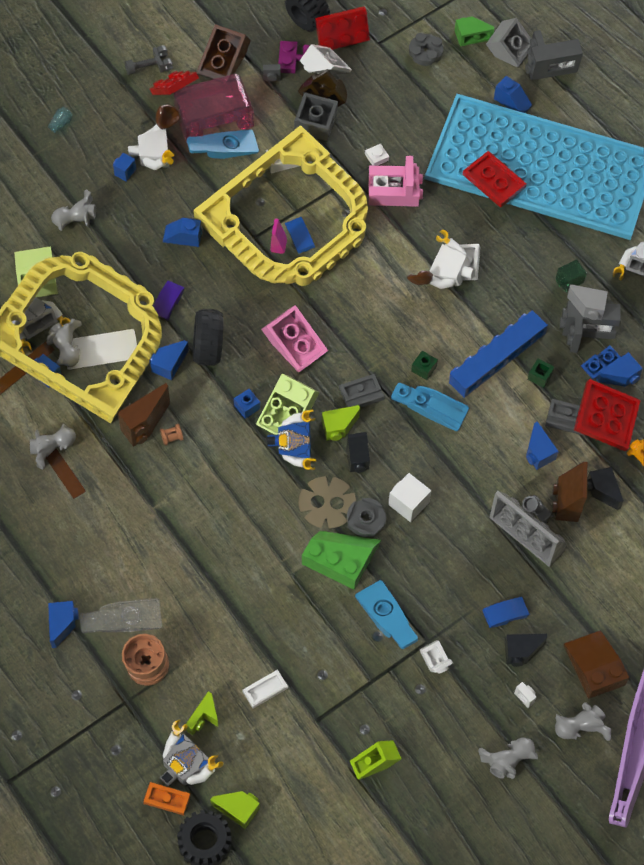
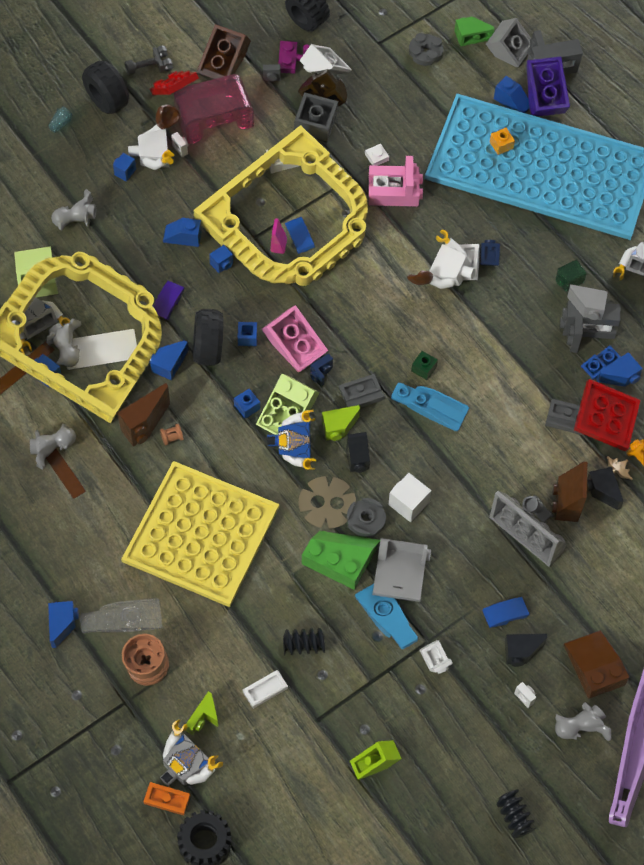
(105, 87): none -> black tyre
(180, 144): none -> white plate
(200, 533): none -> light yellow plate
(221, 259): none -> blue plate
(224, 144): dark azure piece -> none
(237, 806): lime slope -> none
(247, 333): none -> blue plate
(303, 641): none -> black piece
(321, 367): none -> dark blue bracket
(343, 28): red plate -> none
(400, 569): none -> light grey door
(489, 253): none -> dark blue bracket
(494, 179): red plate -> none
(497, 353): blue brick -> none
(502, 141): none -> light orange plate
(505, 761): light grey animal -> none
(515, 814): none -> black piece
(540, 373): dark green plate -> none
(540, 449): blue slope -> none
(547, 87): none -> dark purple slope
(619, 467): none -> tan piece

